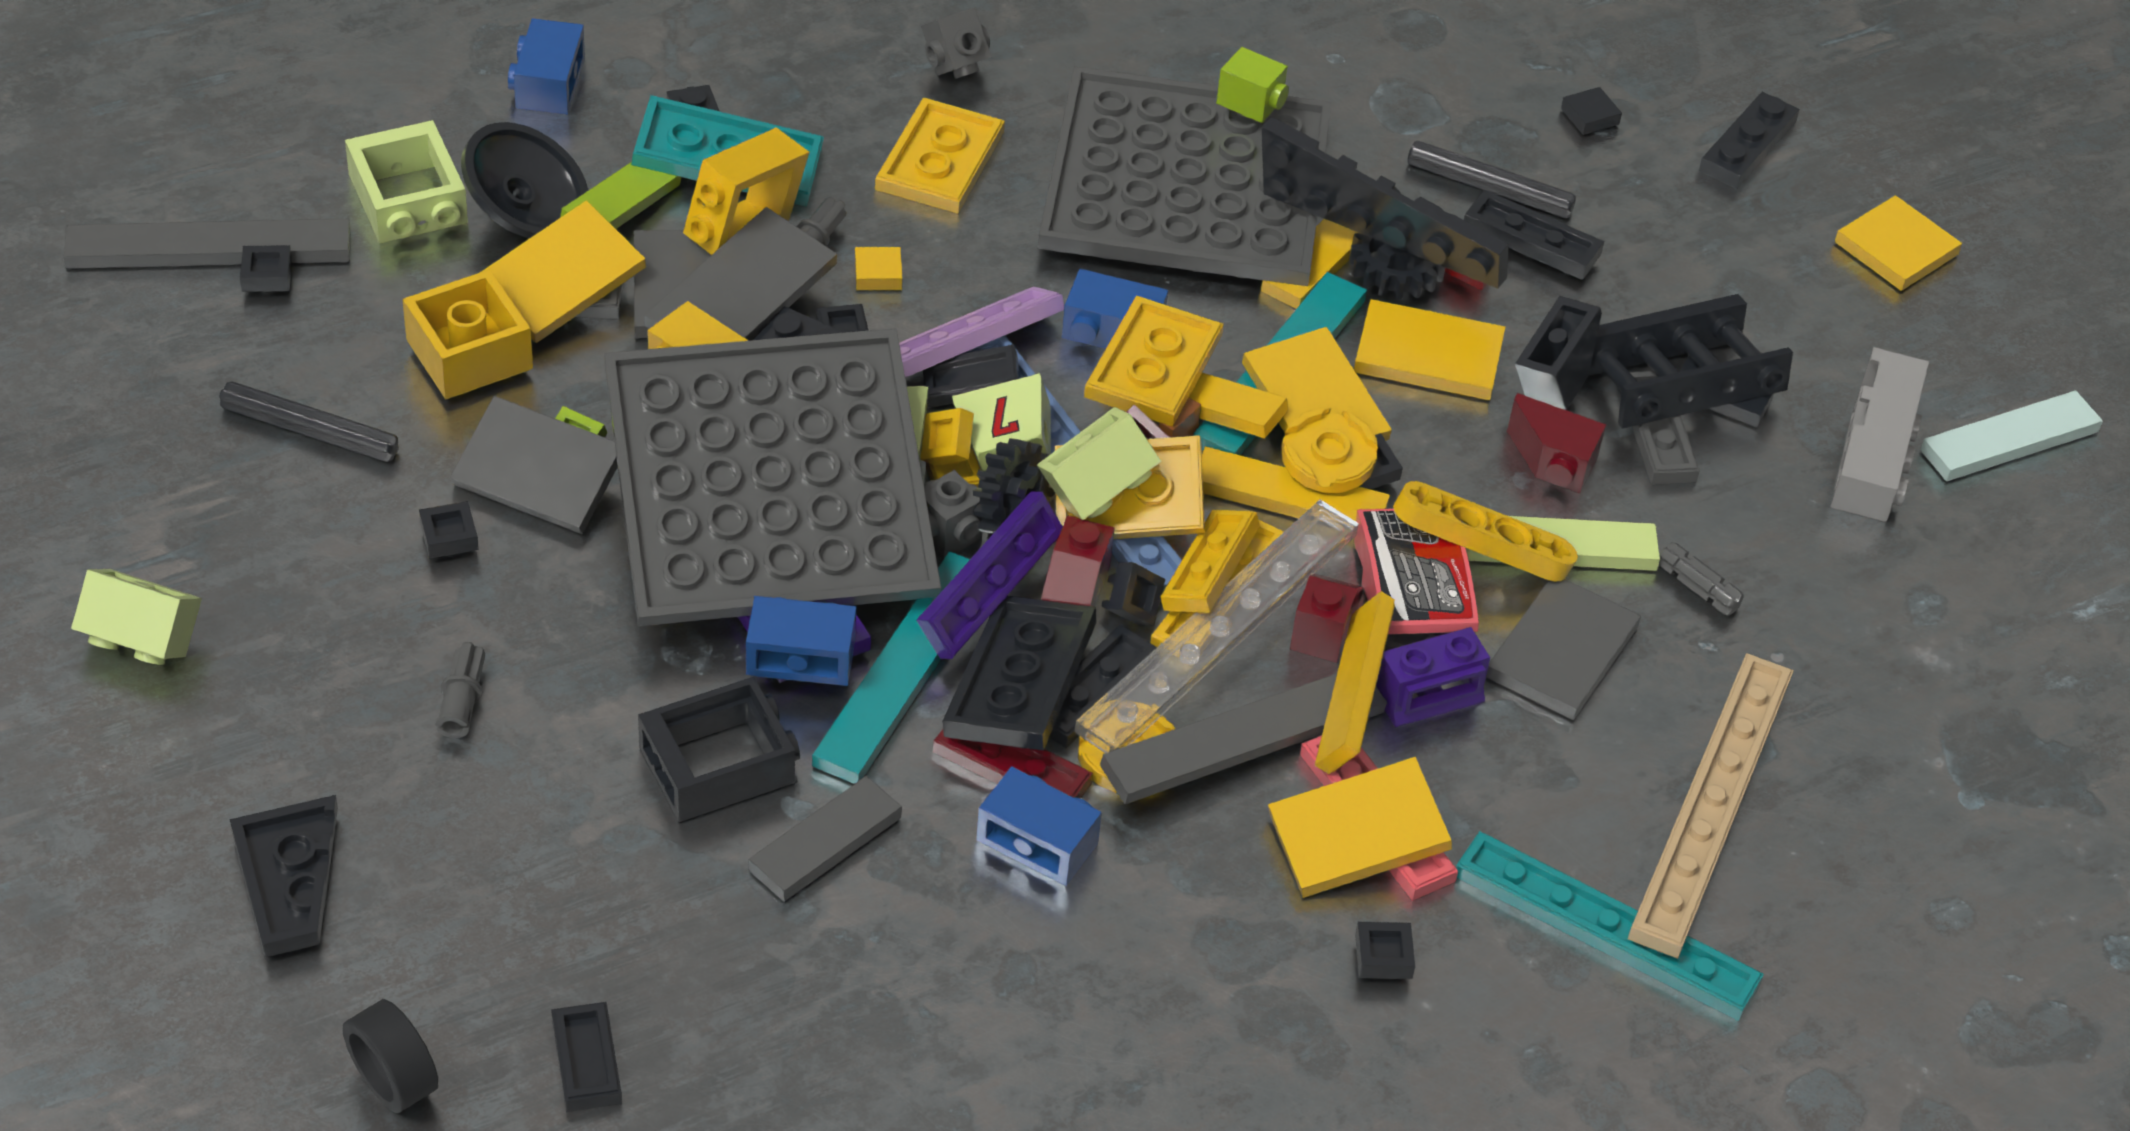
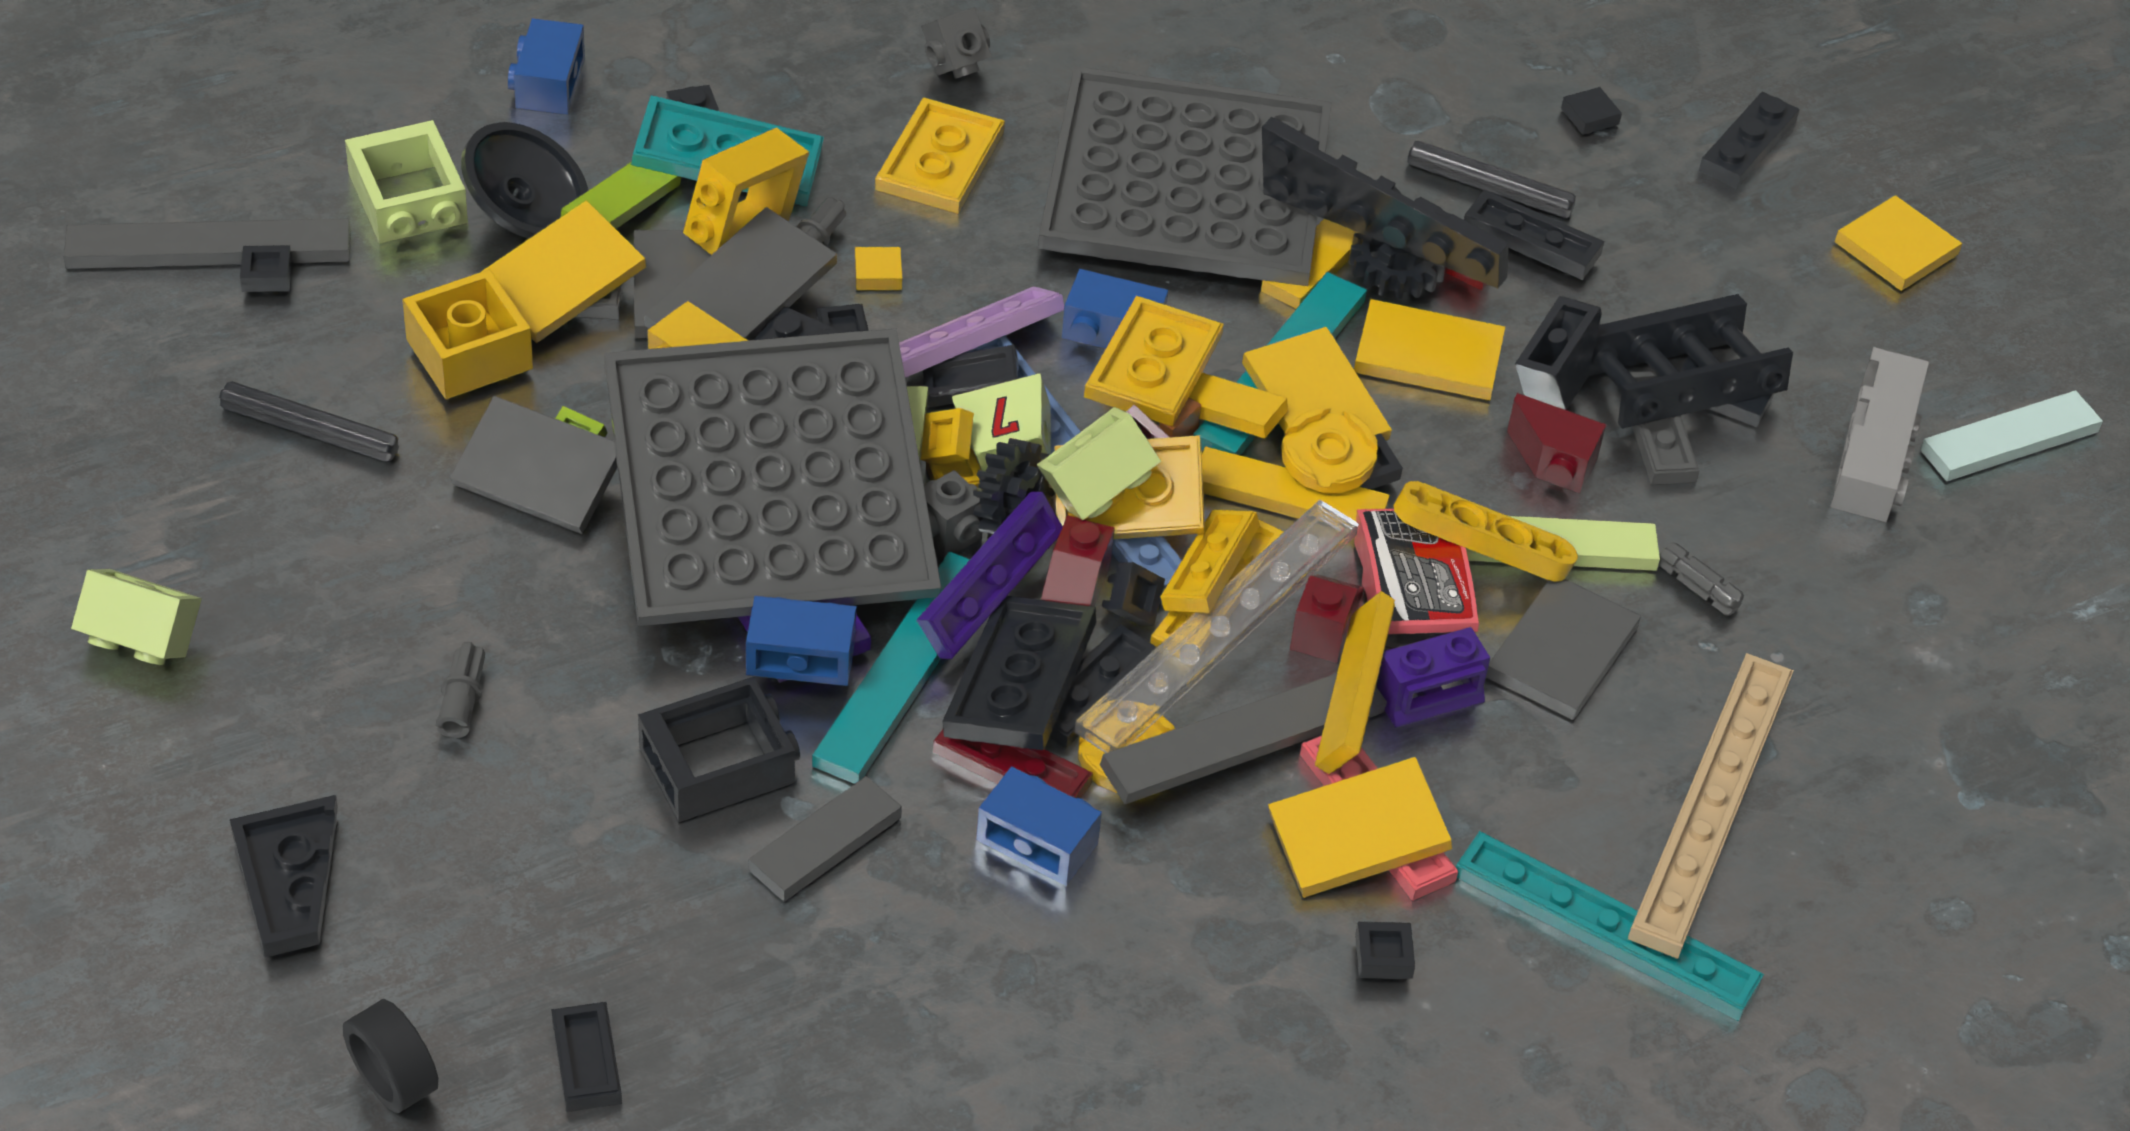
(448, 529): black plate -> none
(1252, 85): lime brick -> none

